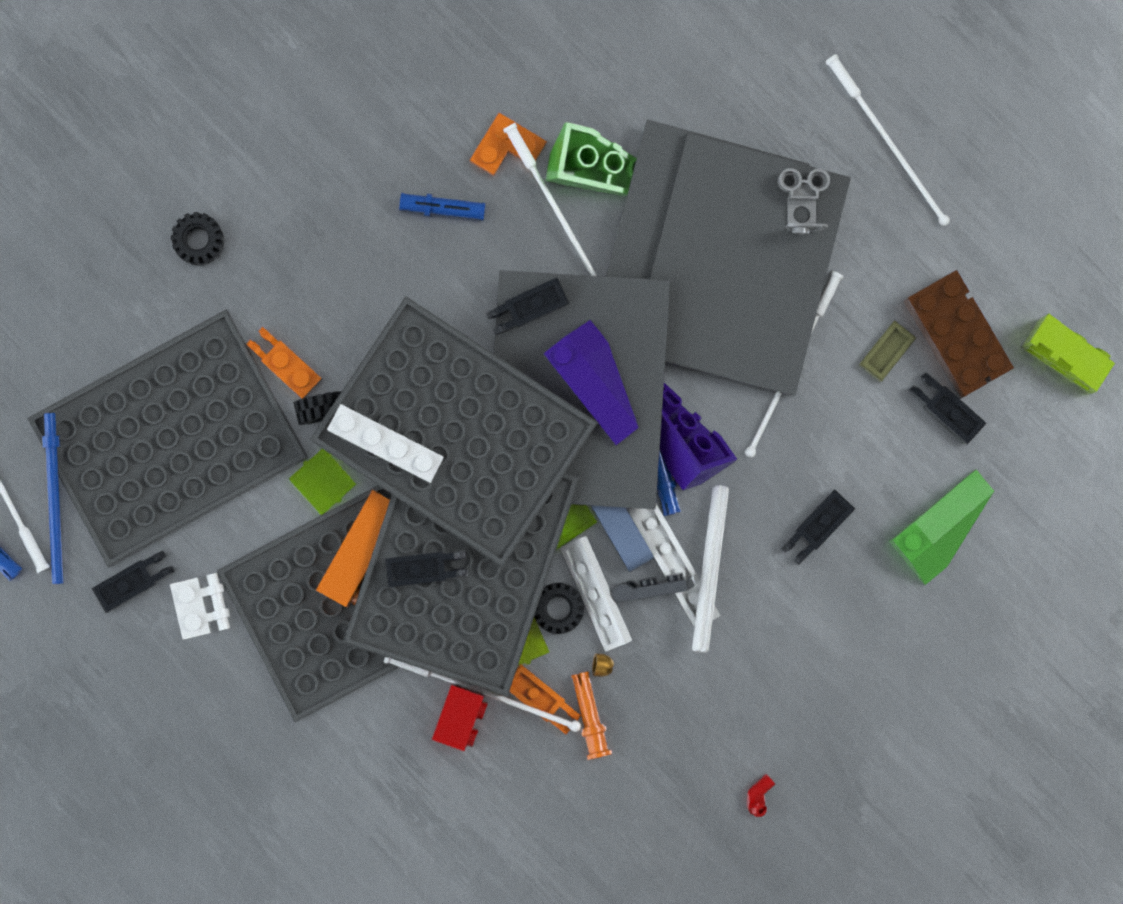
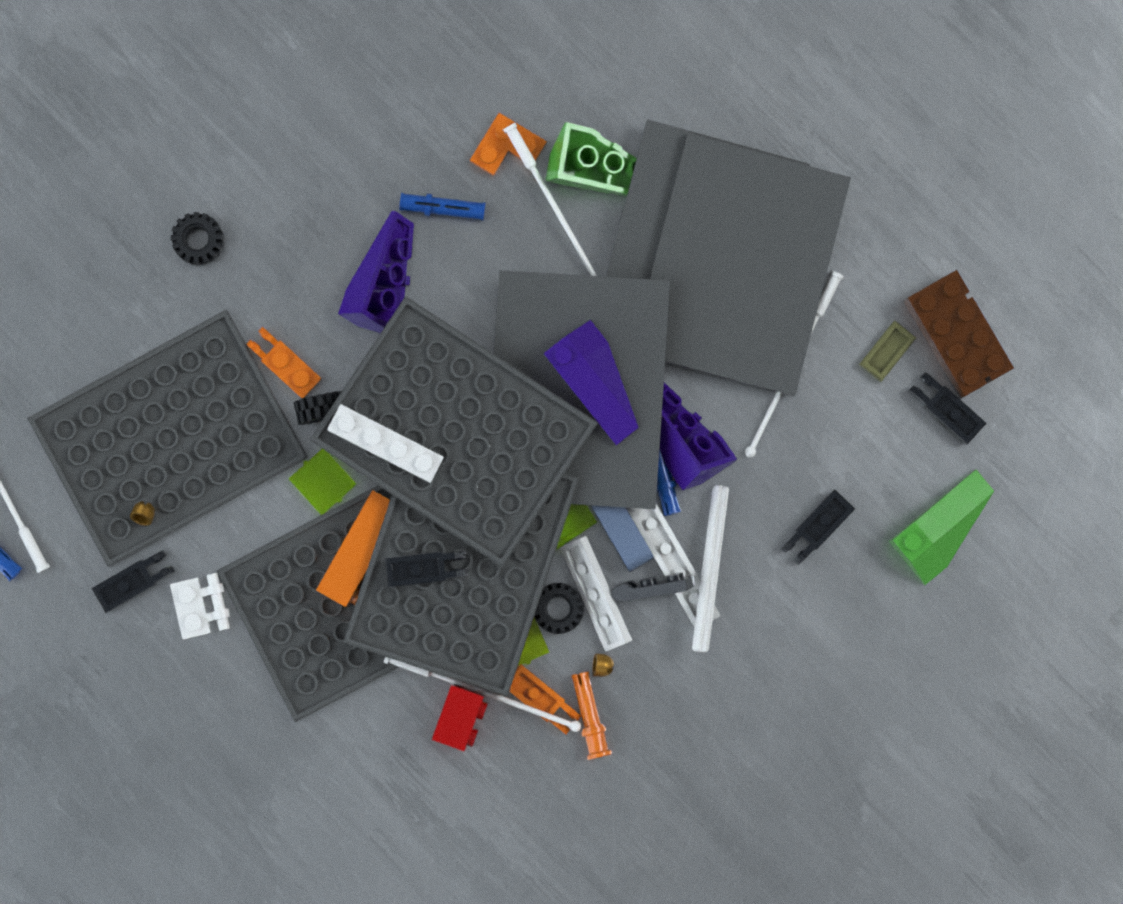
(51, 442): blue bar -> none
(142, 513): none -> pearl gold hinge
(381, 277): none -> dark purple wedge
(530, 305): black hinge -> none
(756, 796): red arm -> none
(803, 194): light grey piece -> none
(855, 92): white piece -> none
(1068, 353): lime wedge -> none

